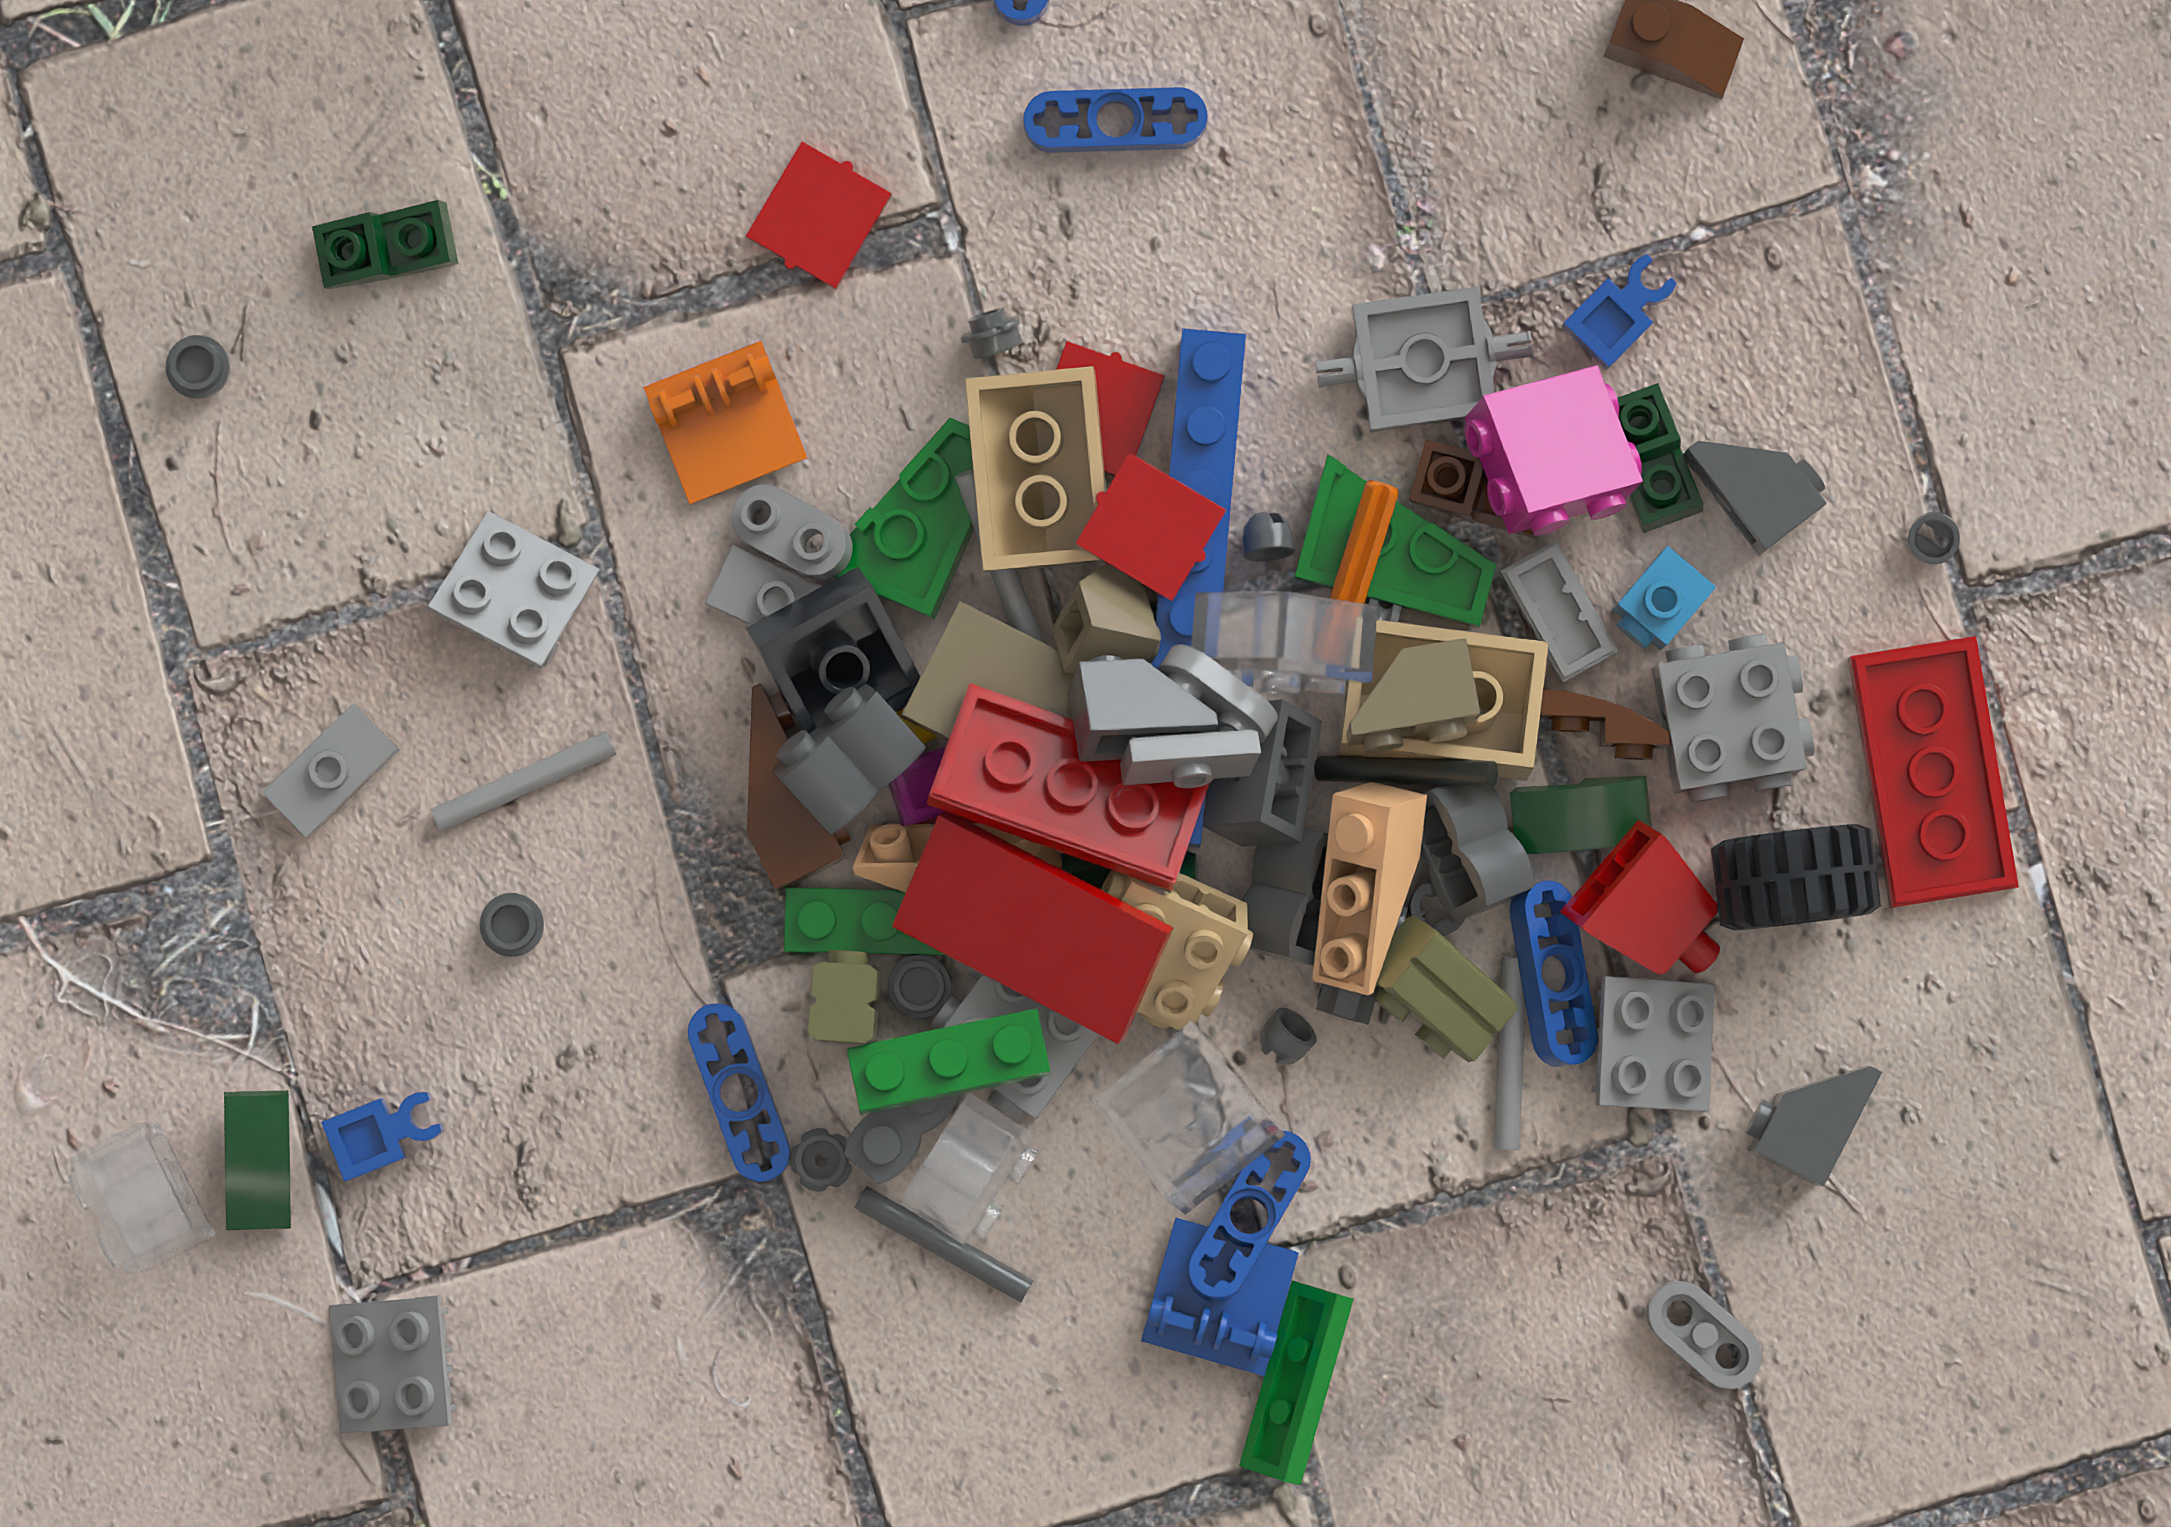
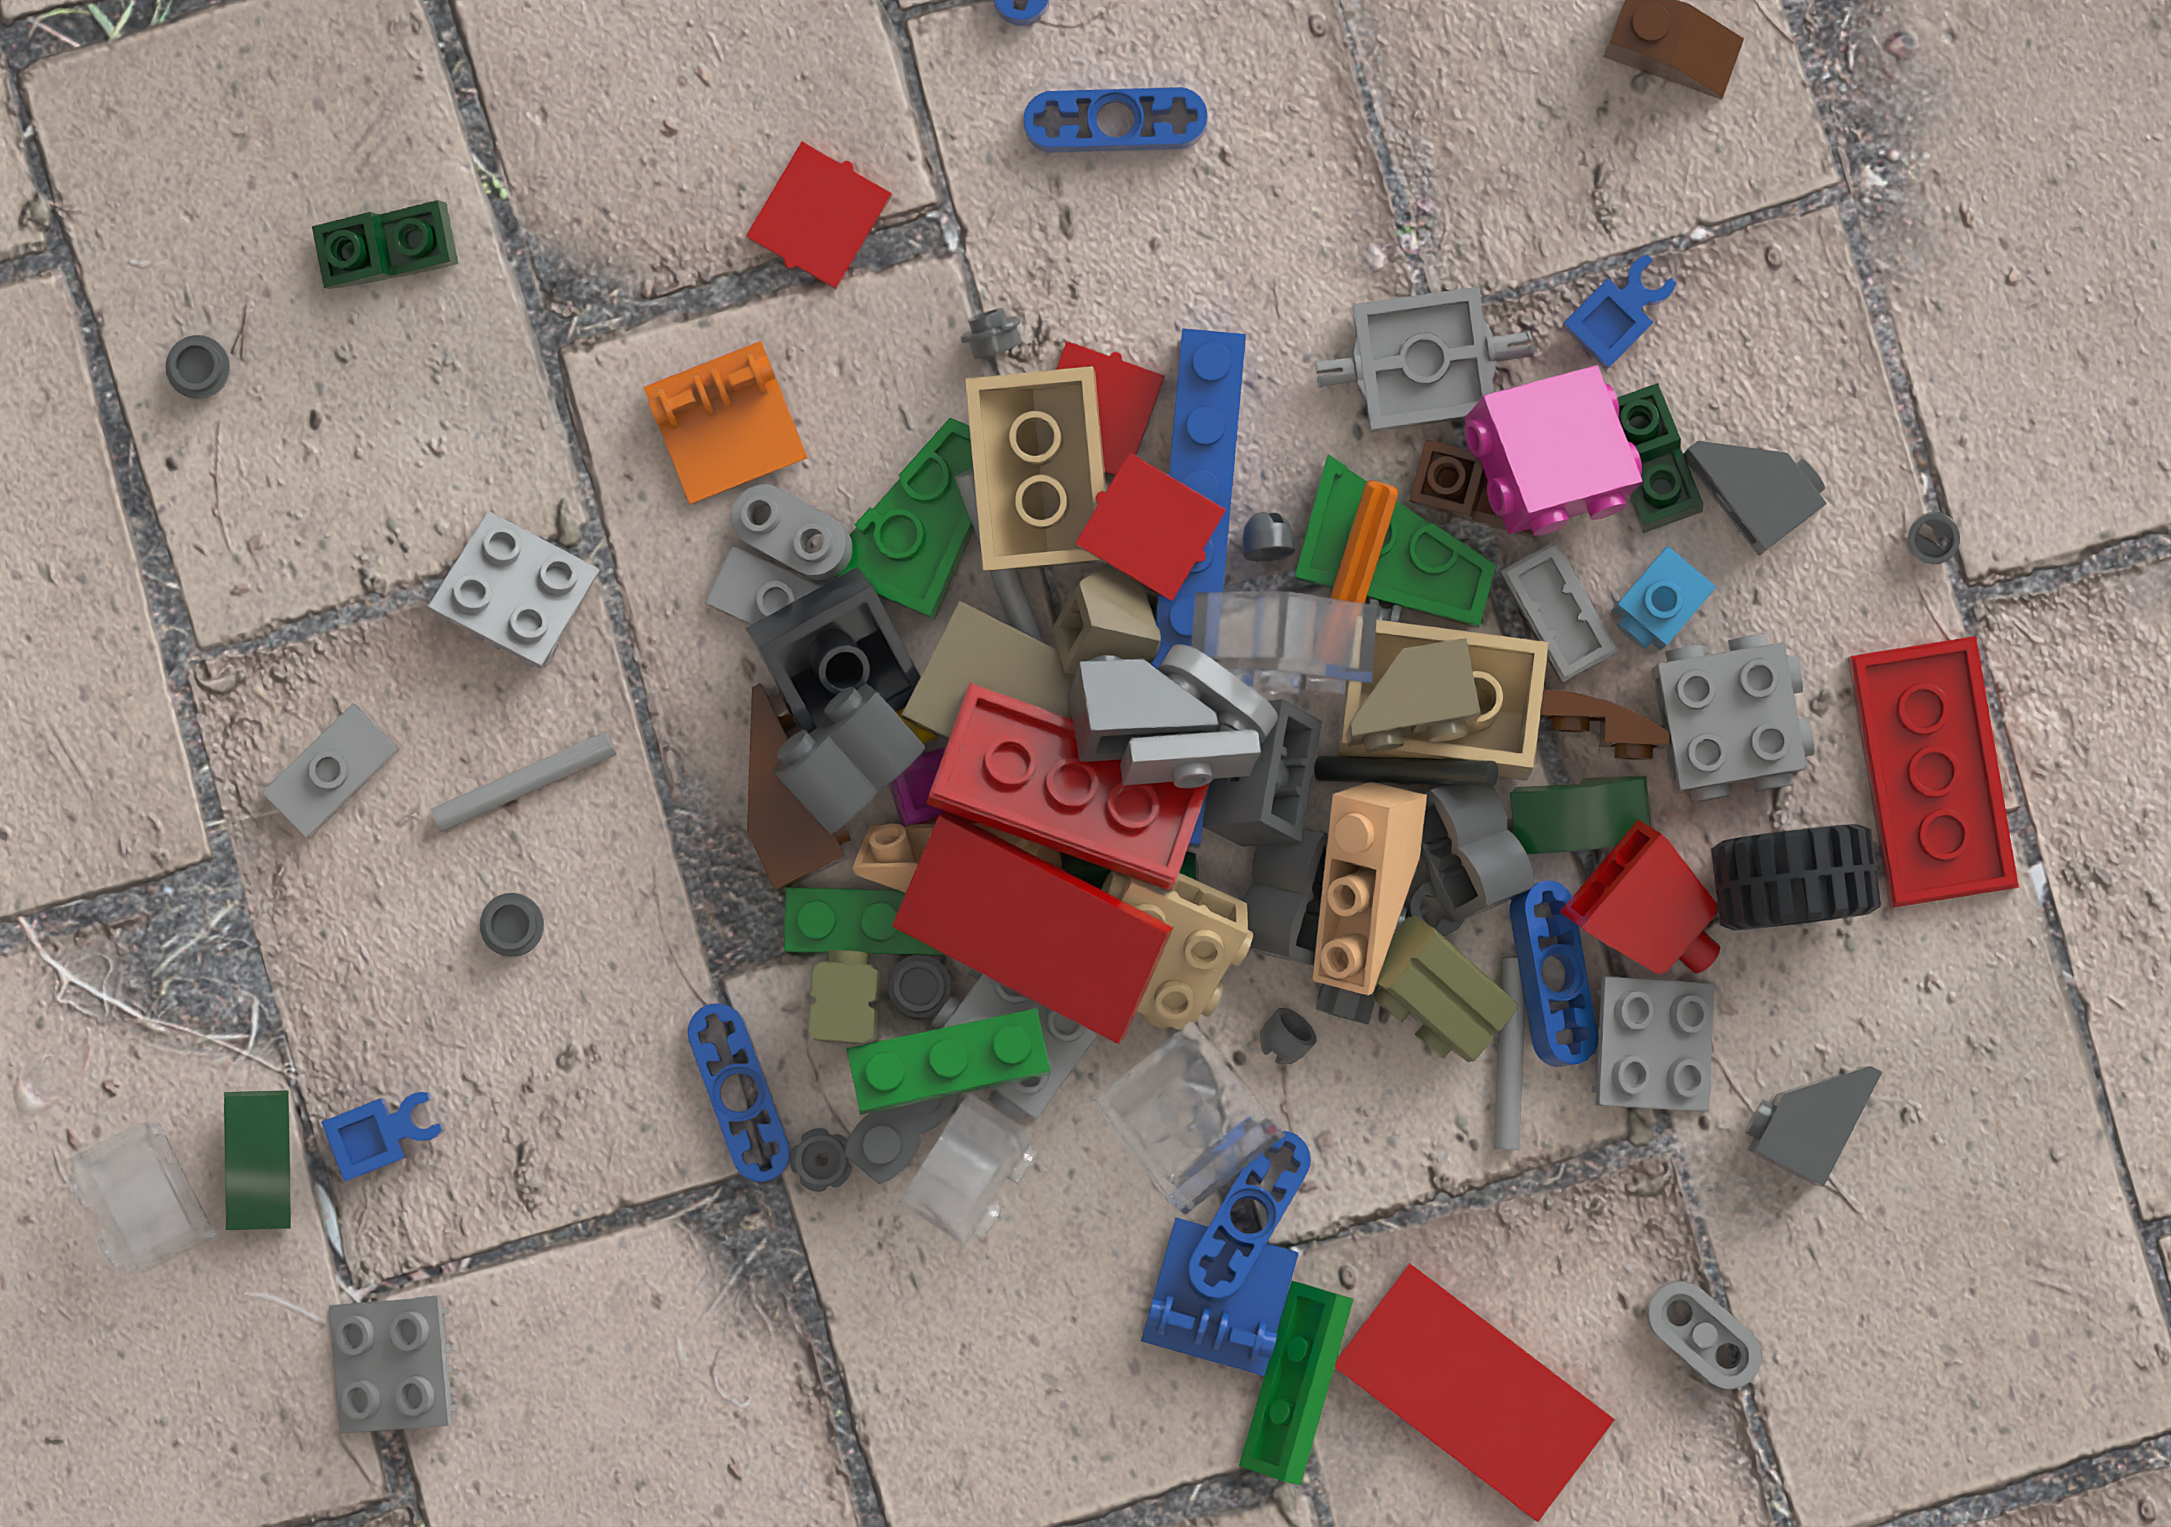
(943, 1245): dark grey bar -> none
(1473, 1392): none -> red tile

